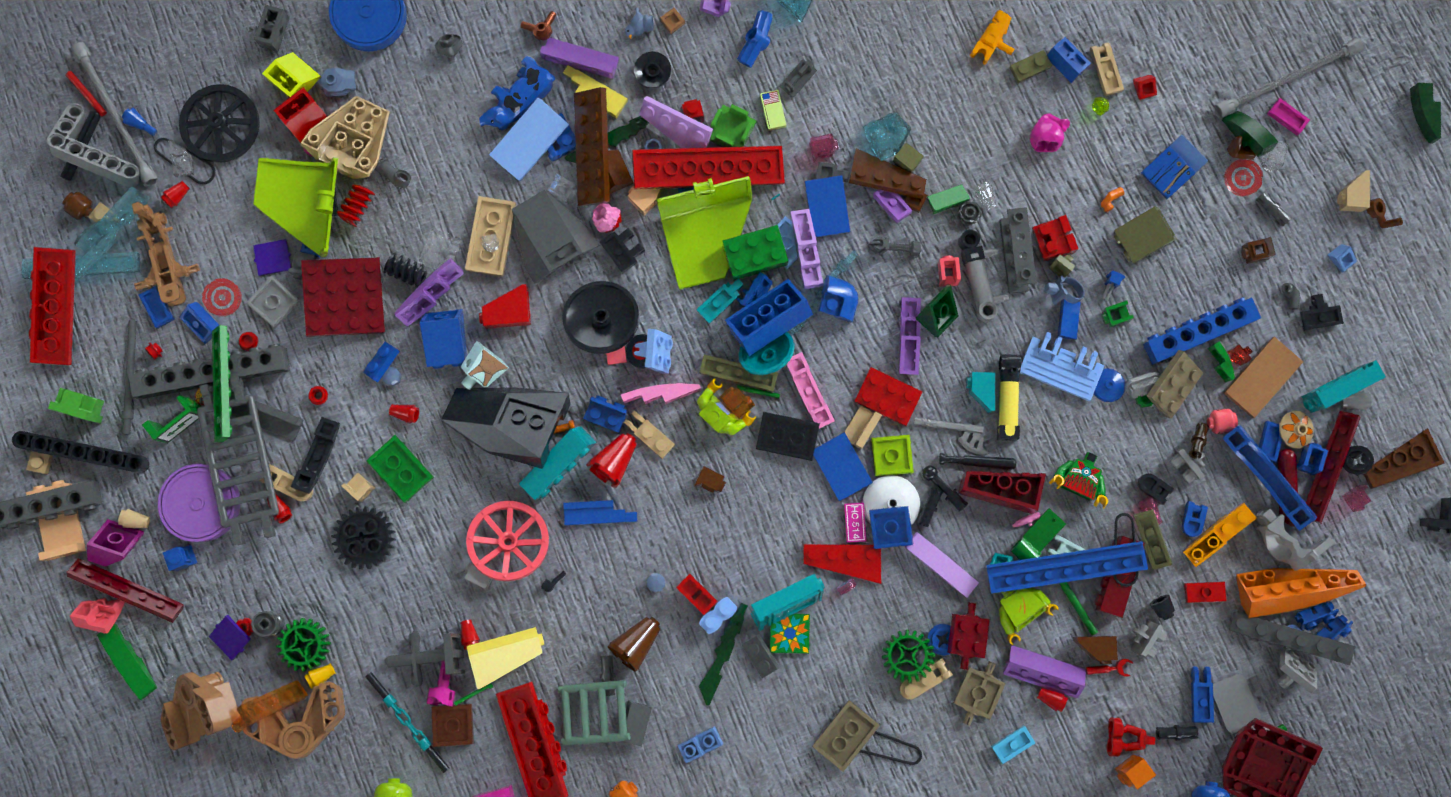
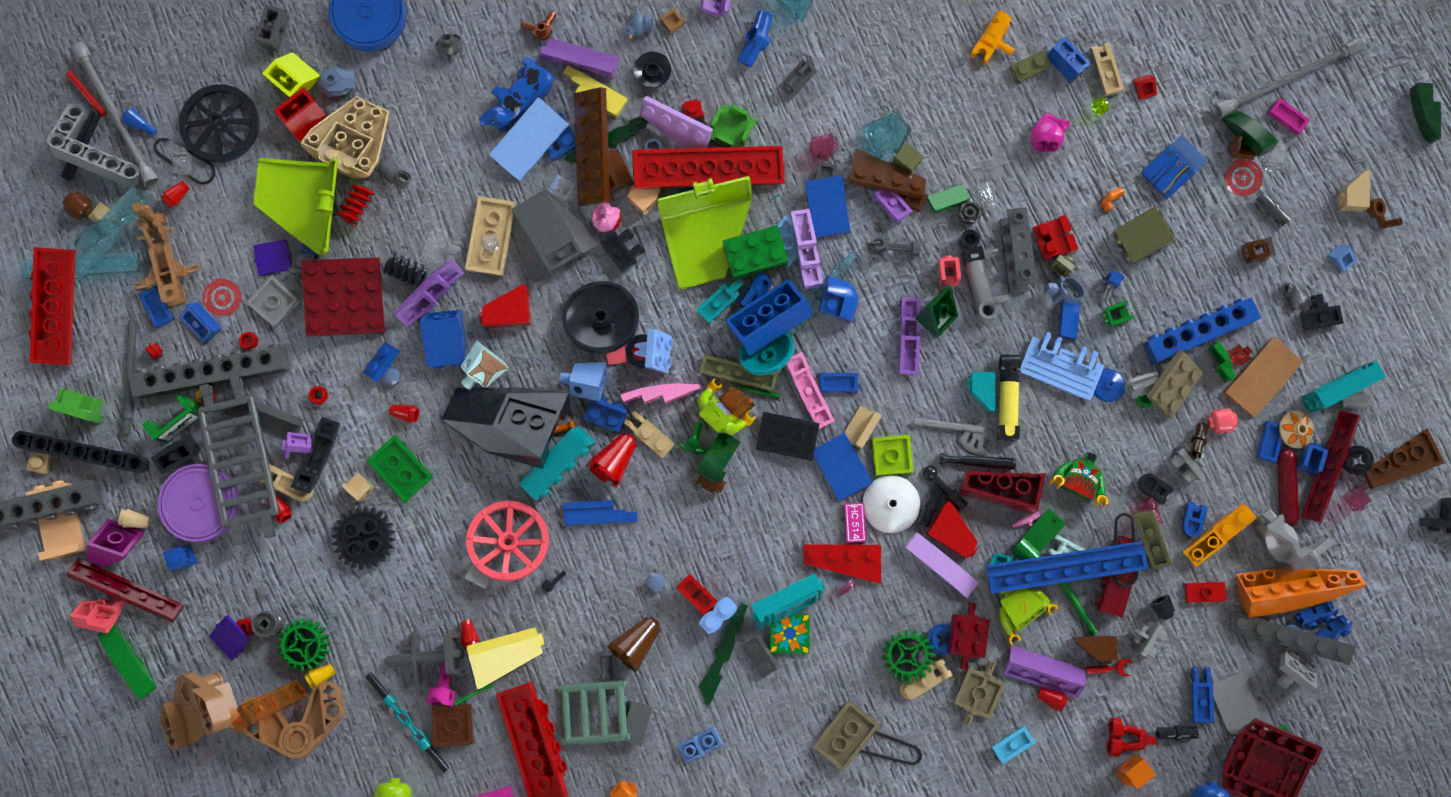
(175, 453): none -> black brick
(221, 388): green plate -> none
(296, 443): none -> medium lavender bracket
(586, 380): none -> medium blue torso
(692, 443): none -> green plant
(717, 458): none -> dark green door
(773, 110): yellowish green tile -> none
(838, 382): none -> blue tile
(888, 396): red plate -> none
(891, 527): blue tile -> none
(952, 532): none -> red slope
(1270, 476): blue arch -> none

